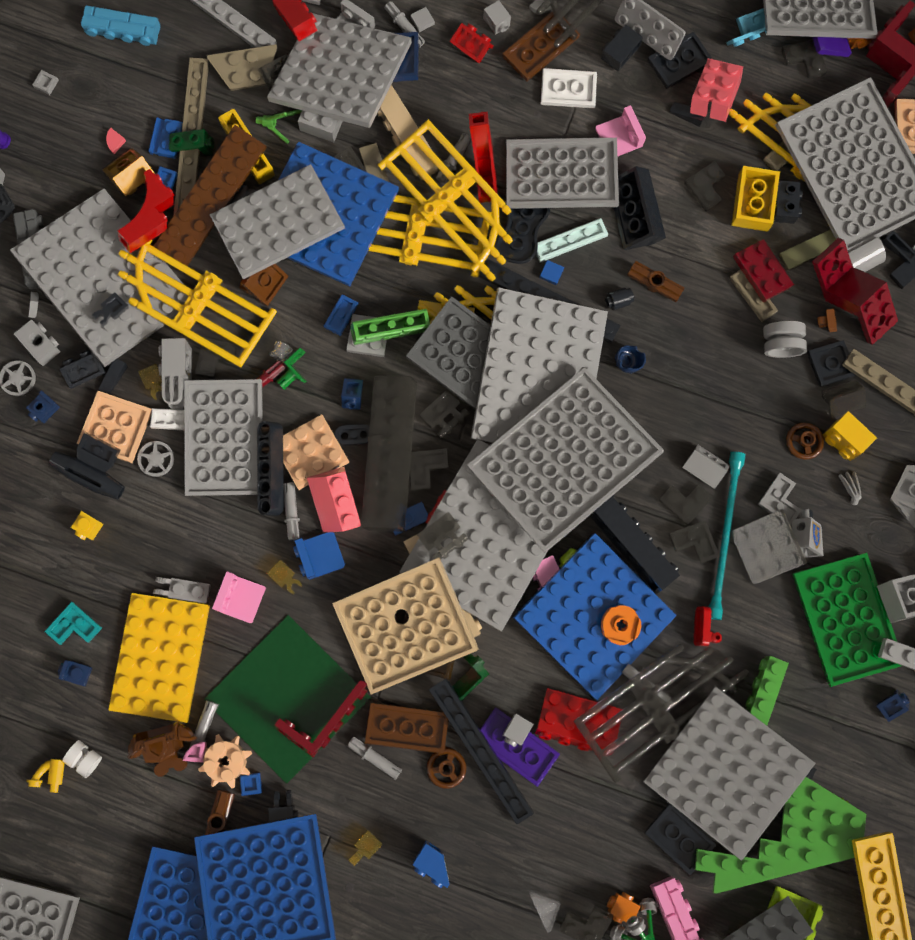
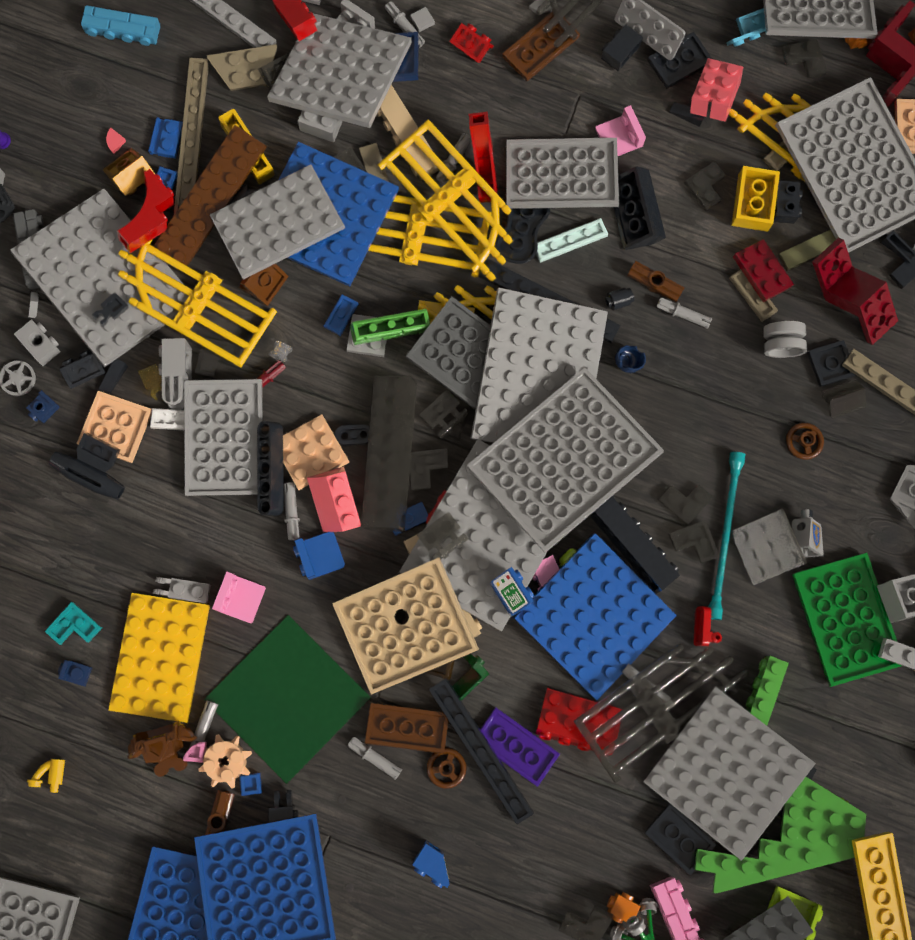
(45, 82): light grey tile -> none
(82, 759): white wheel -> none
(86, 526): yellow brick -> none
(155, 458): light grey wheel -> none
(191, 140): dark green bracket -> none
(270, 122): bright green plant -> none
(283, 575): clear yellow plate -> none
(292, 373): green bracket -> none
(303, 740): dark red bracket -> none
(352, 393): dark blue bracket -> none
(366, 846): clear yellow plate -> none
(497, 17): light grey brick -> none
(512, 591): none -> slope
(517, 730): light grey brick -> none
(546, 908): clear slope -> none
(551, 272): blue tile -> none
(568, 88): white tile -> none
(611, 631): orange plate -> none
(683, 312): none -> light grey axle
(706, 466): light grey brick -> none
(776, 496): light grey plate -> none
(829, 320): dark orange tile -> none
(832, 46): dark purple tile -> none
(849, 436): yellow brick -> none
(853, 489): light grey piece -> none
(868, 255): light grey brick -> none
(894, 705): dark blue bracket -> none

